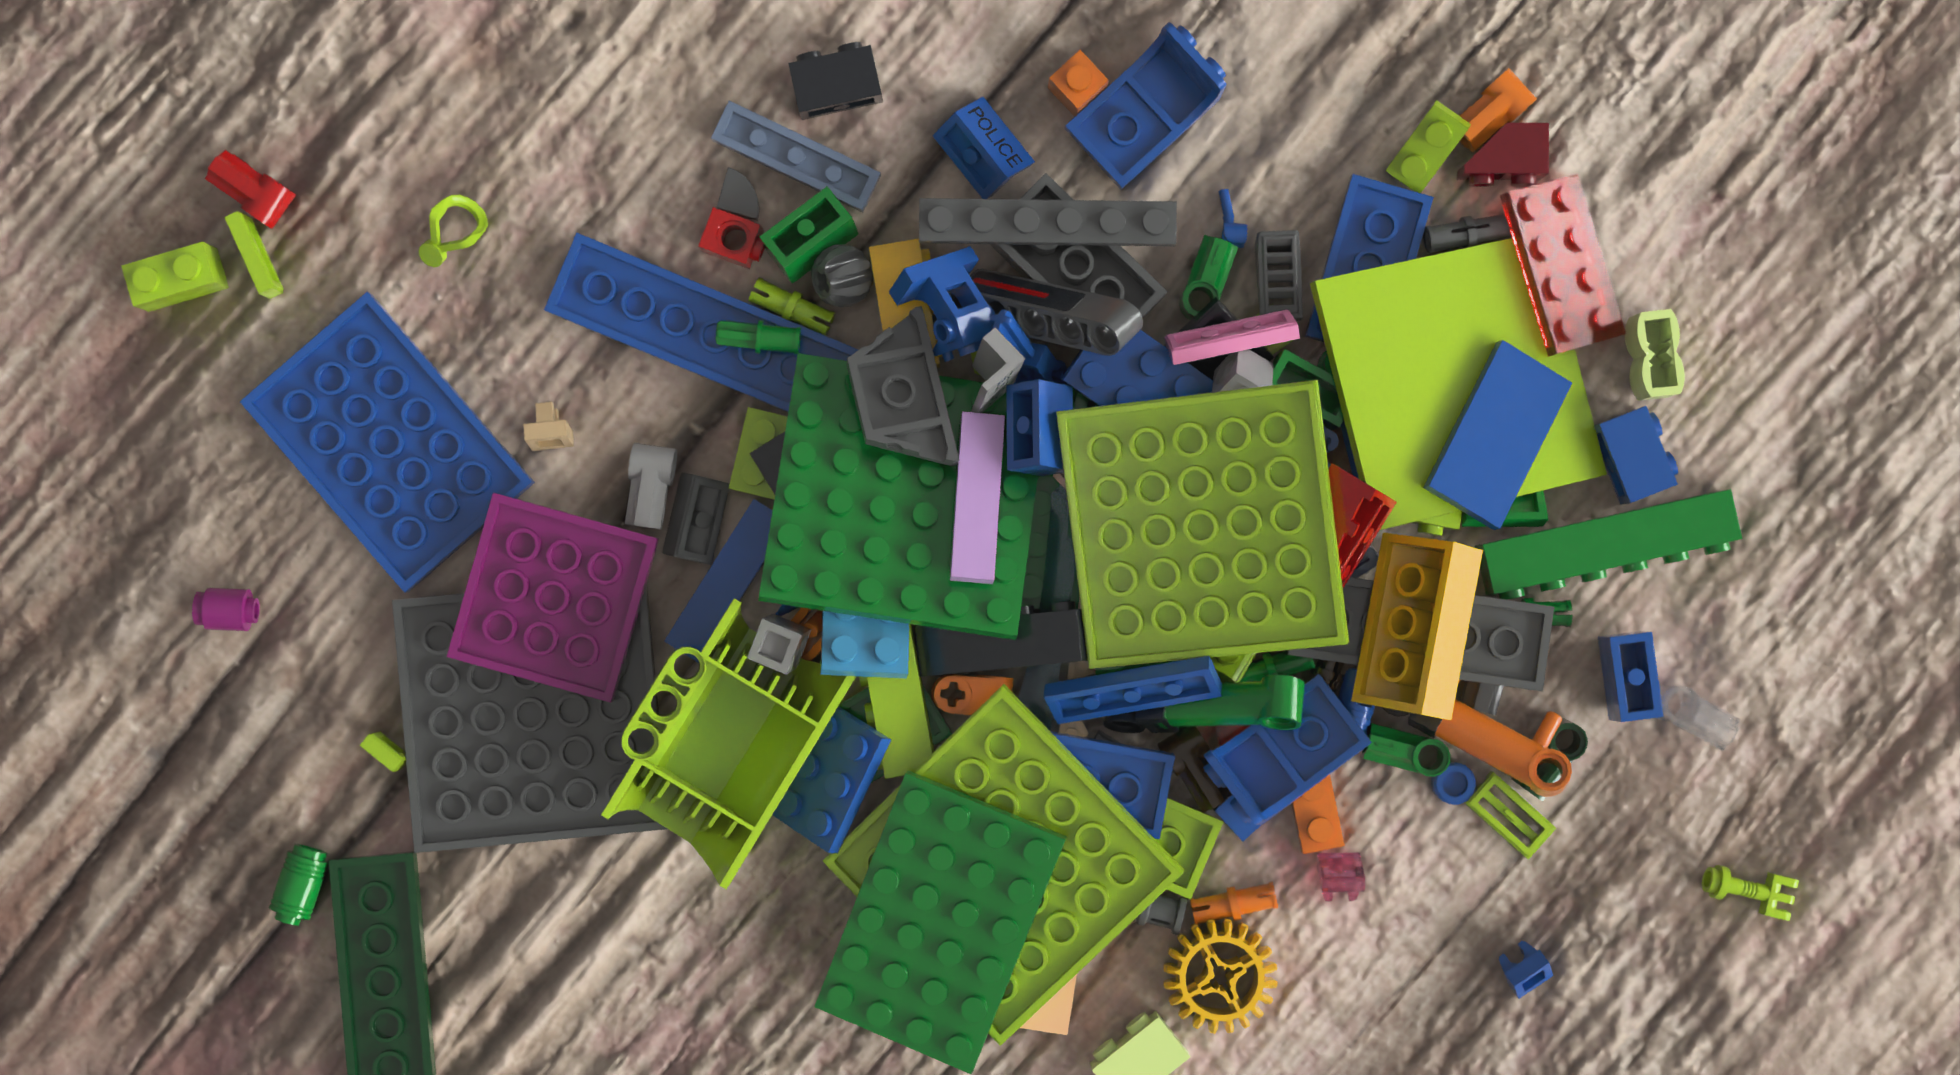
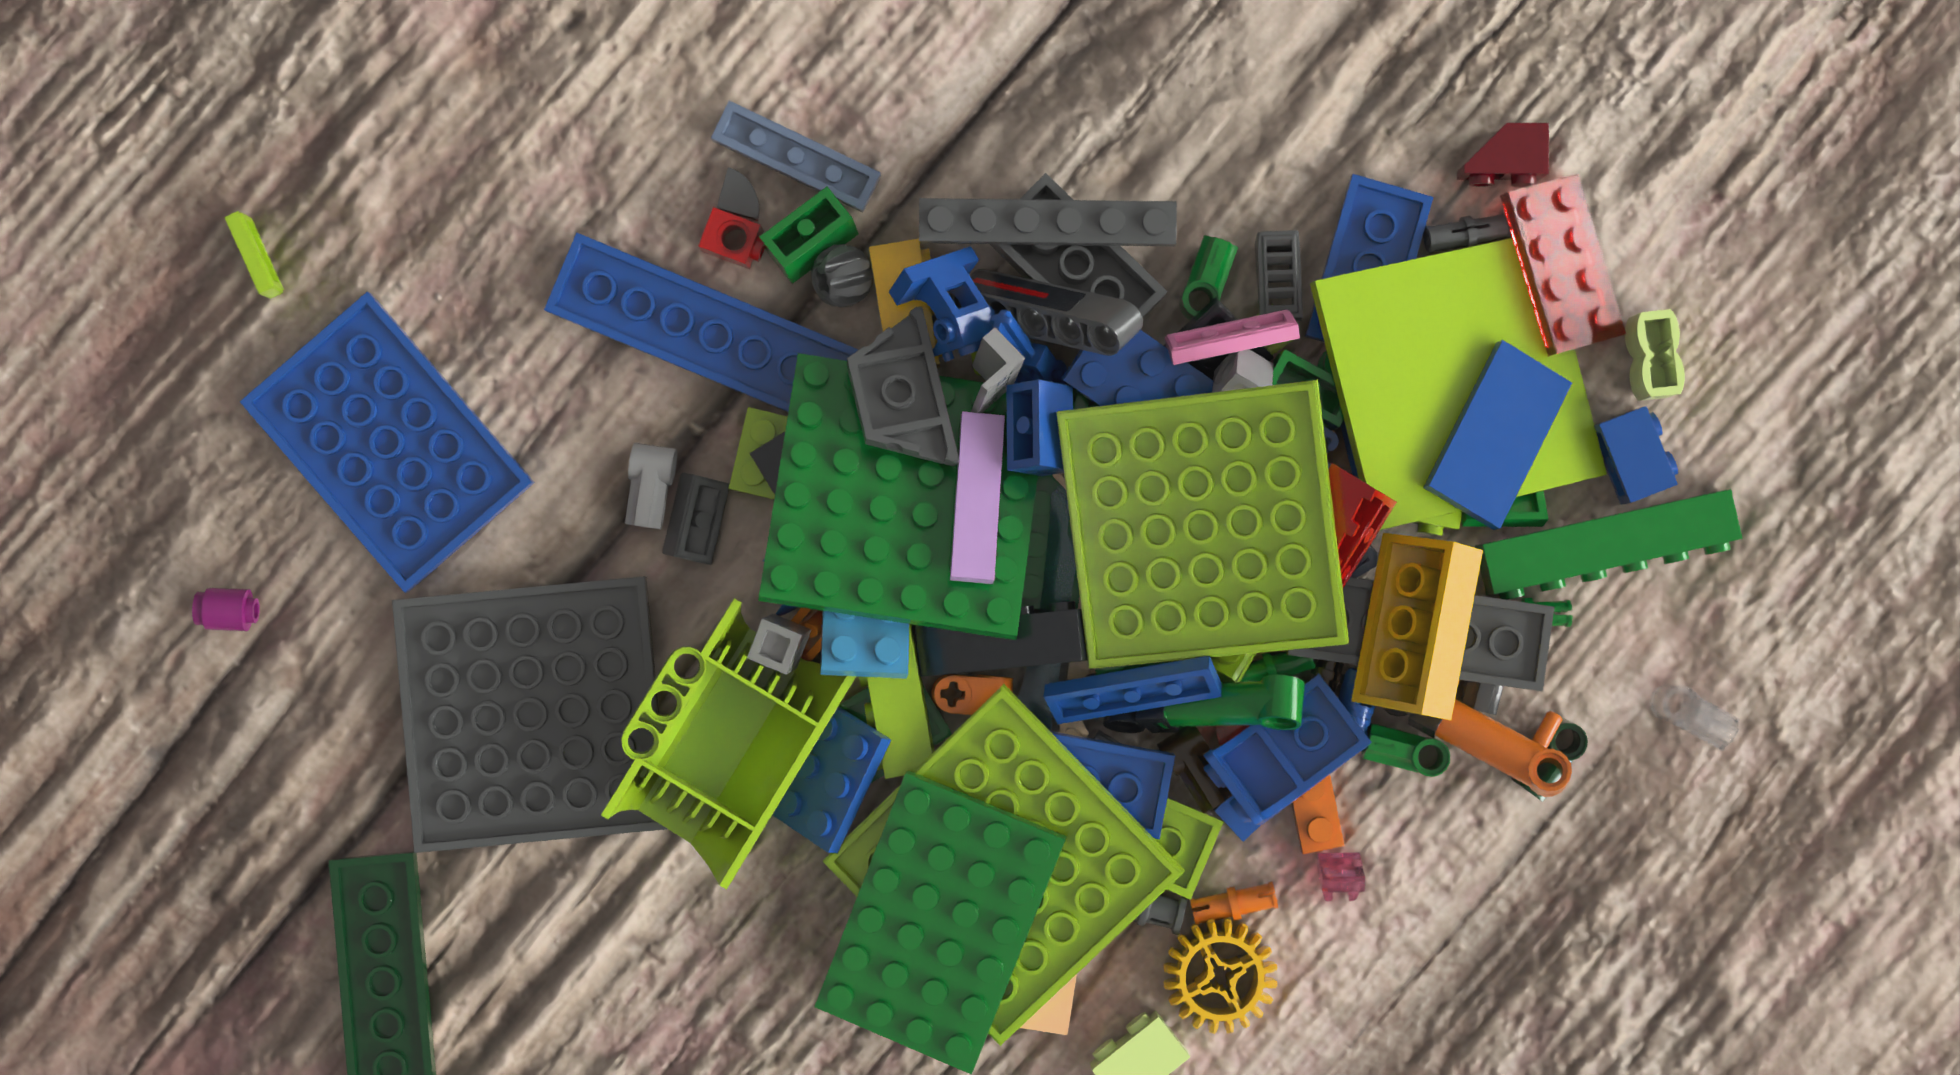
(175, 276): lime brick -> none
(258, 193): red piece -> none
(299, 884): green head -> none
(385, 751): lime tile -> none
(433, 251): lime piece -> none
(548, 430): tan tile -> none
(552, 597): magenta plate -> none
(725, 580): blue tile -> none
(758, 336): green axle -> none
(791, 306): lime pin -> none
(835, 80): black brick -> none
(982, 147): blue panel -> none
(1077, 83): orange brick -> none
(1148, 105): blue bracket -> none
(1231, 232): blue hand -> none
(1428, 147): lime plate -> none
(1455, 784): blue tile -> none
(1482, 791): lime tile -> none
(1498, 105): orange piece -> none
(1528, 973): blue tile -> none
(1630, 676): blue brick -> none
(1719, 882): lime hinge -> none

